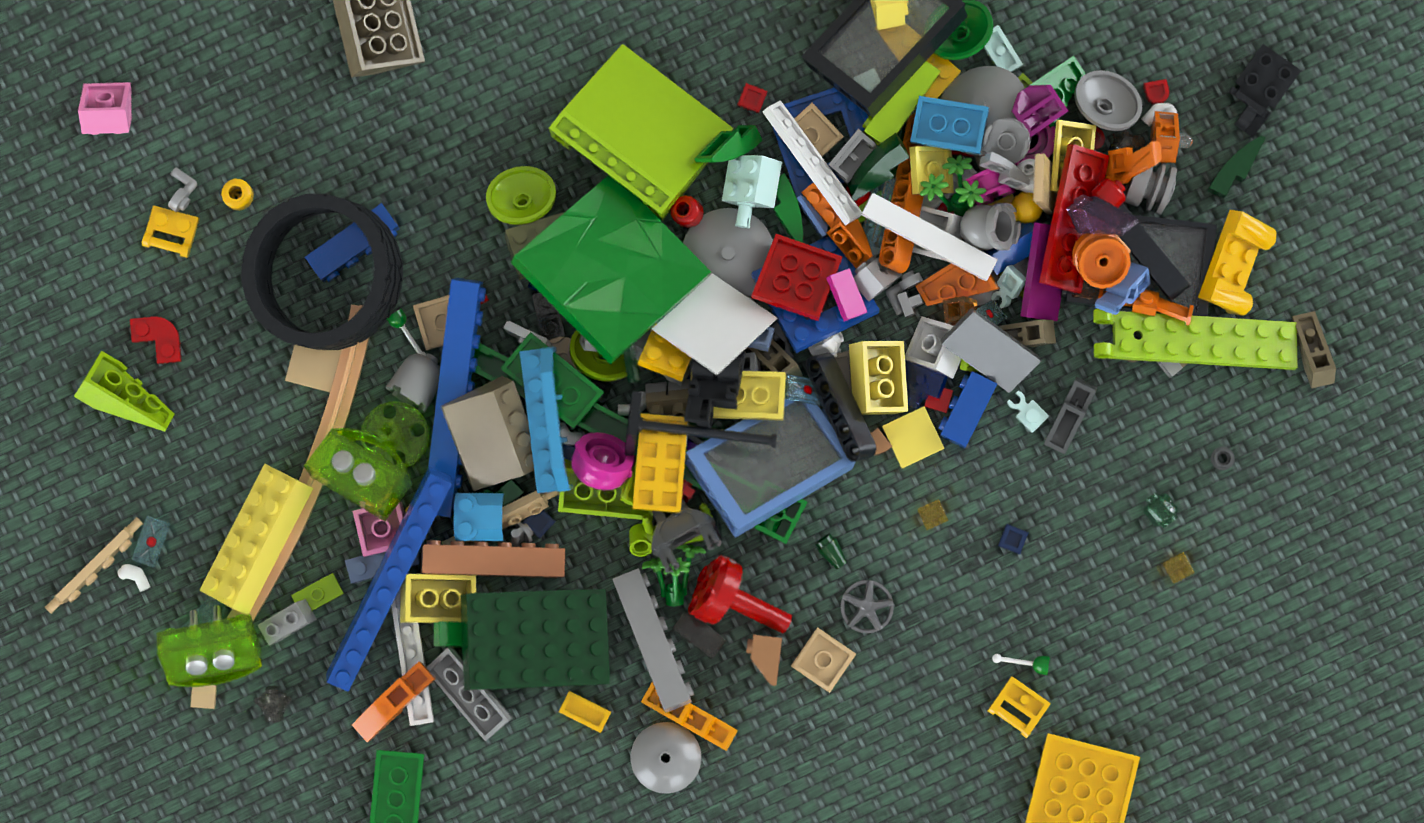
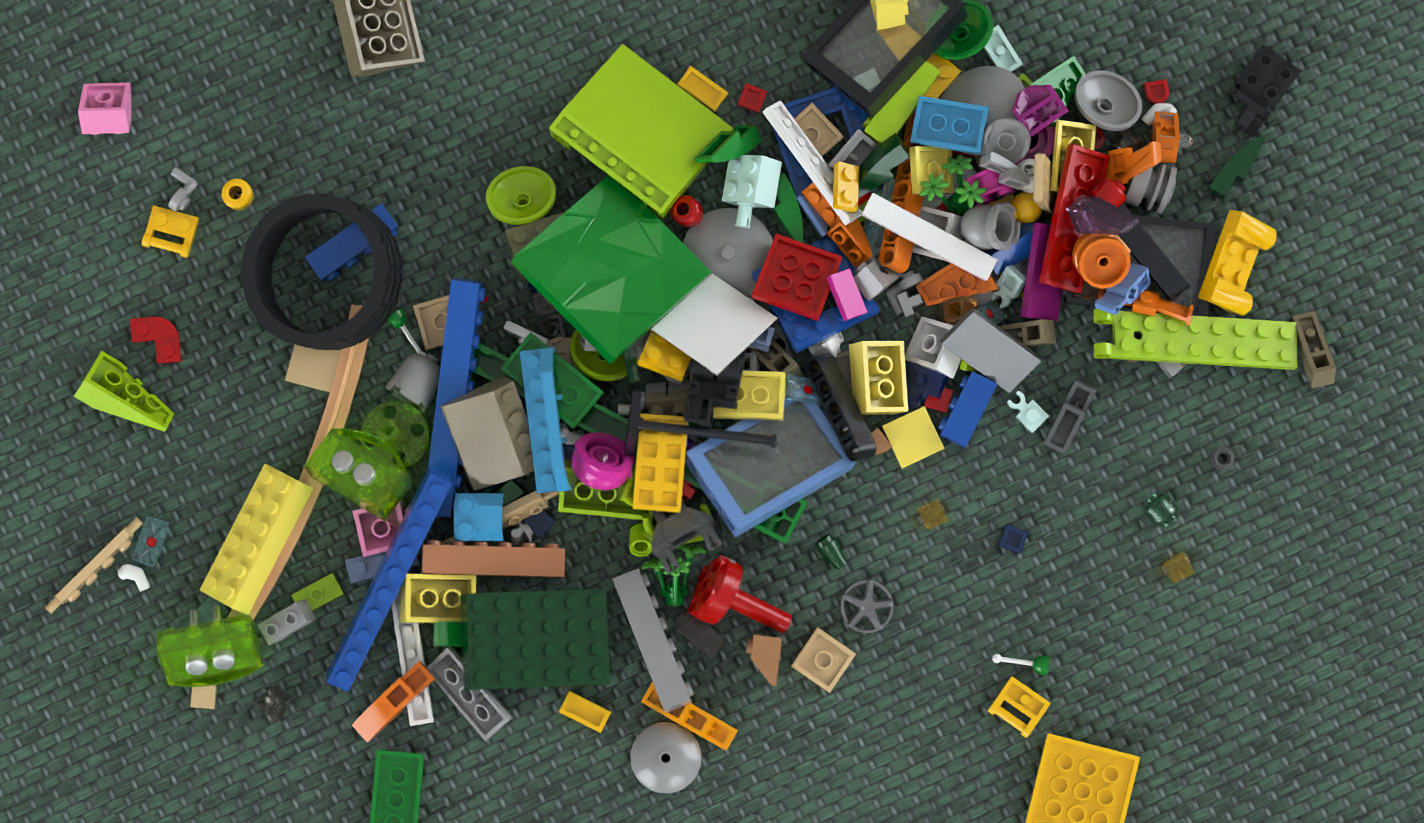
(702, 89): none -> yellow tile
(845, 187): none -> yellow plate

